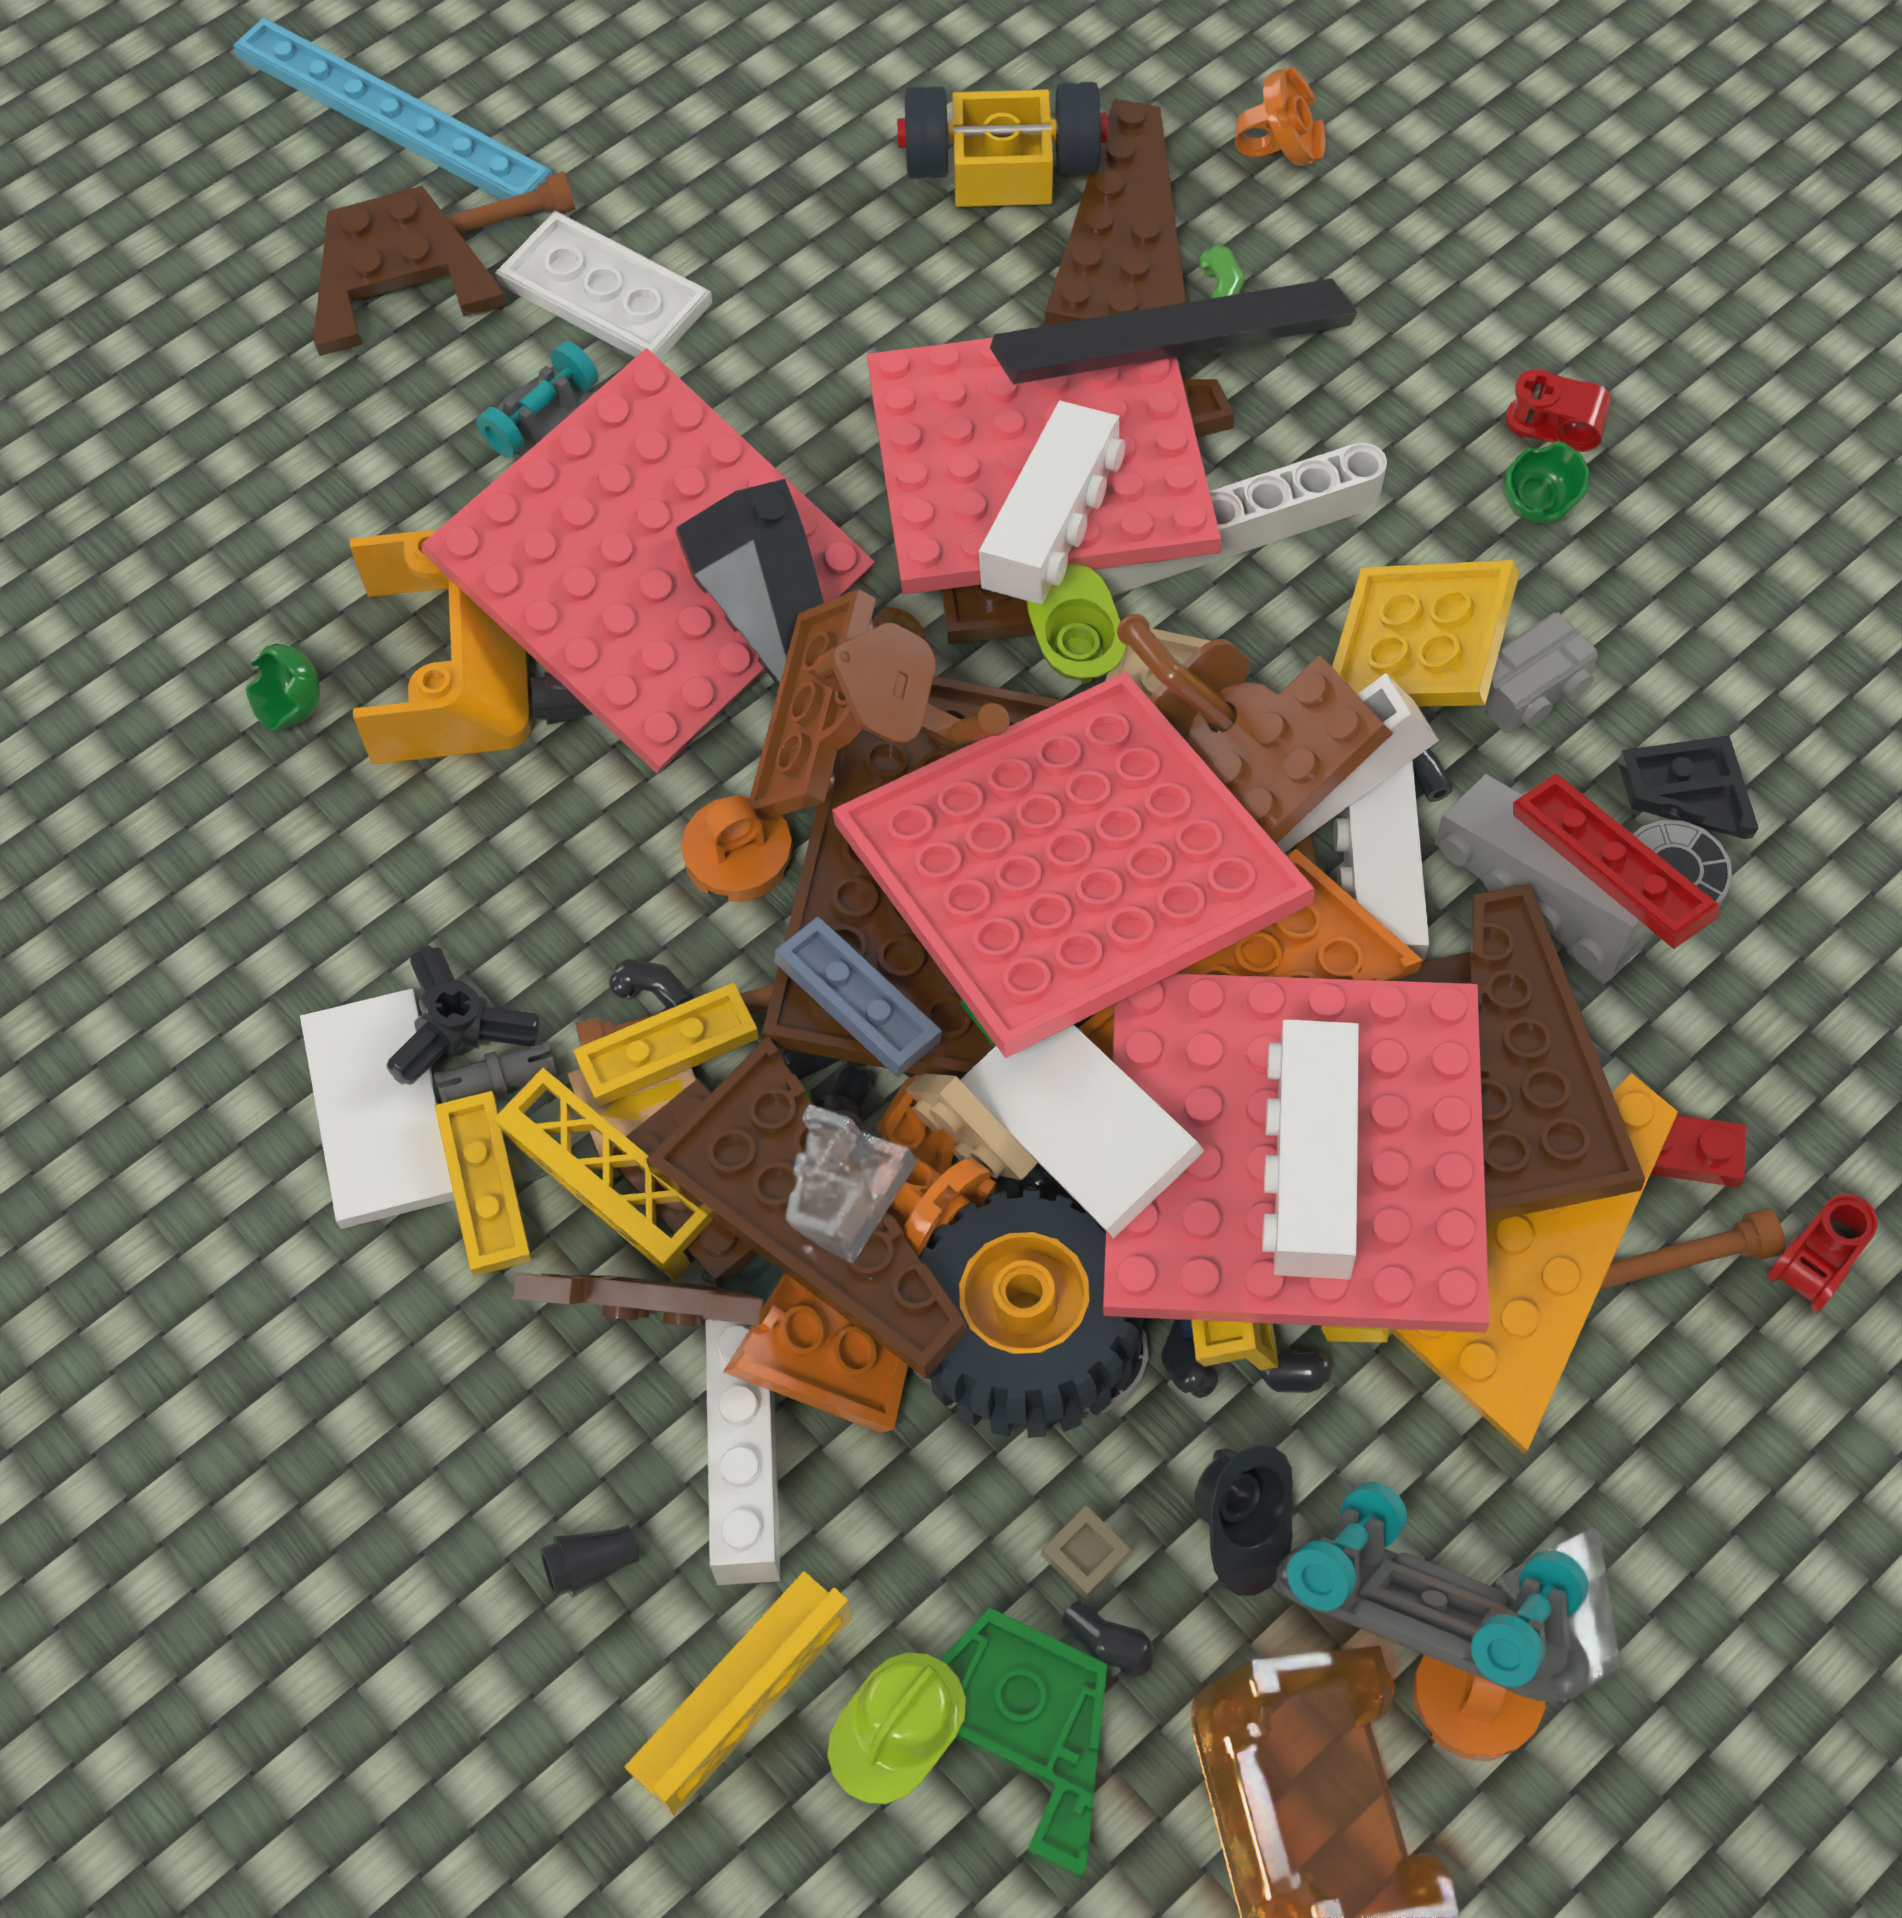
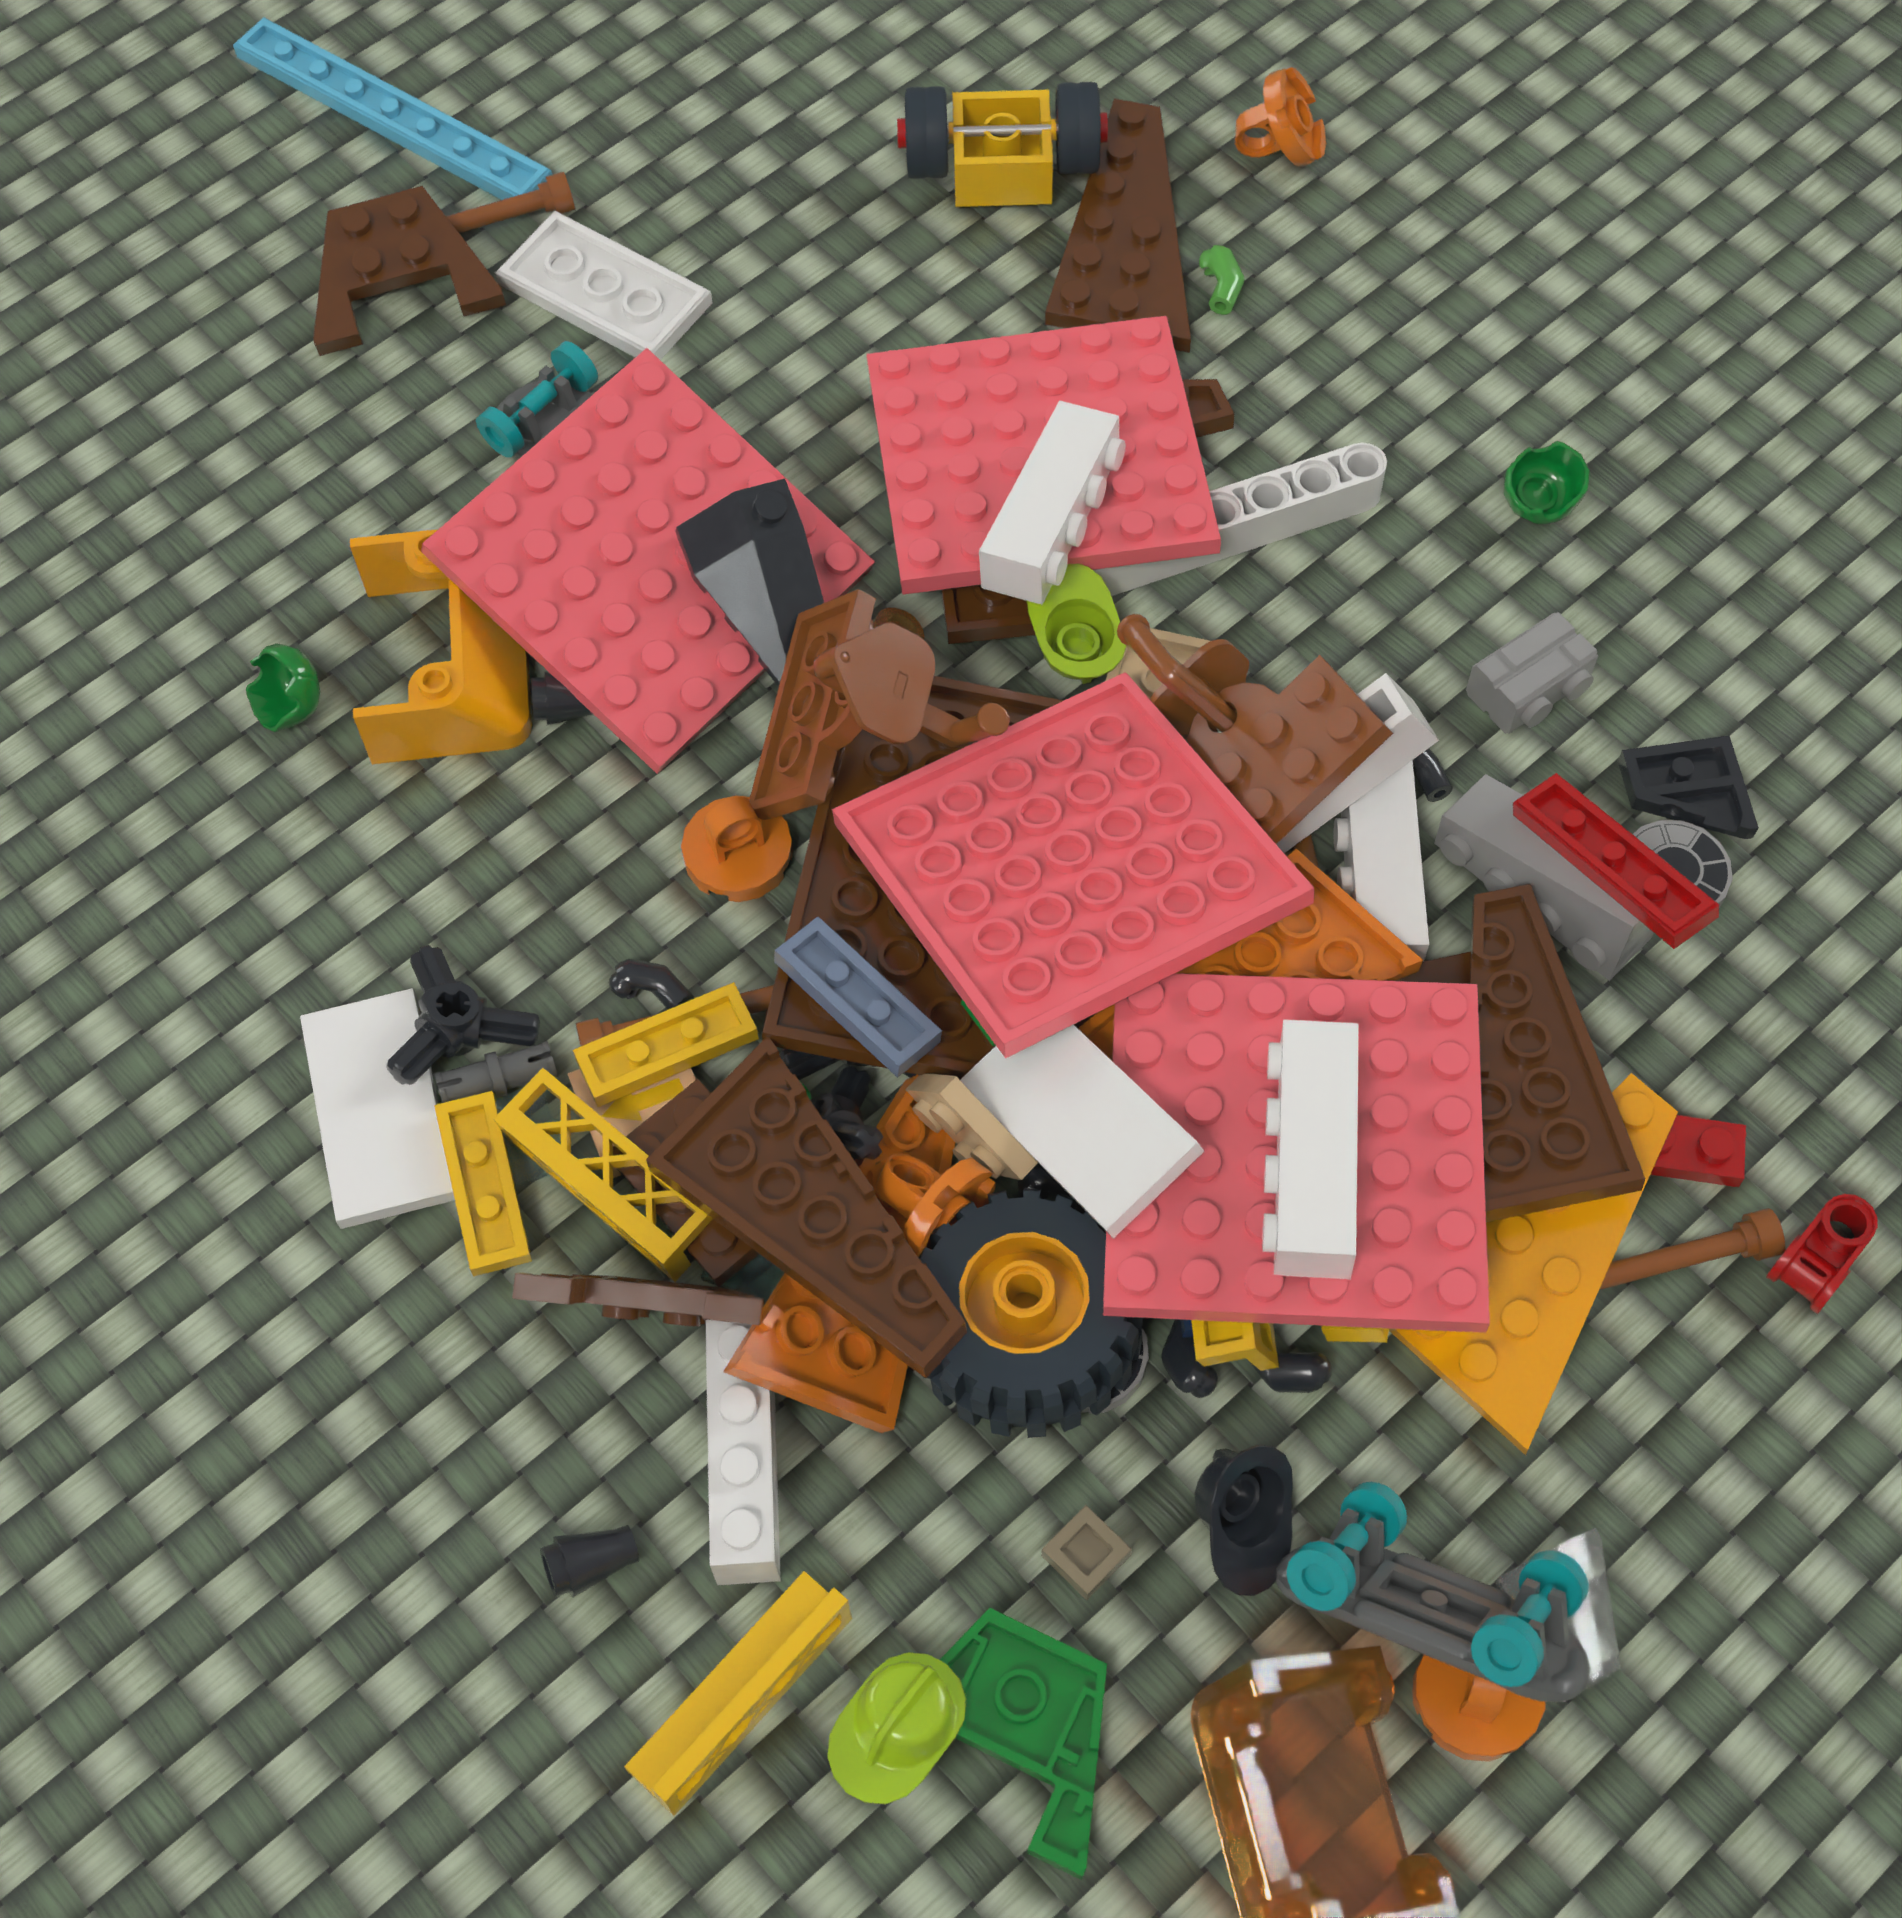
(844, 1182): clear slope -> none
(1110, 1642): black arm -> none
(1171, 330): black tile -> none
(1428, 629): yellow plate -> none
(1562, 411): red piece -> none

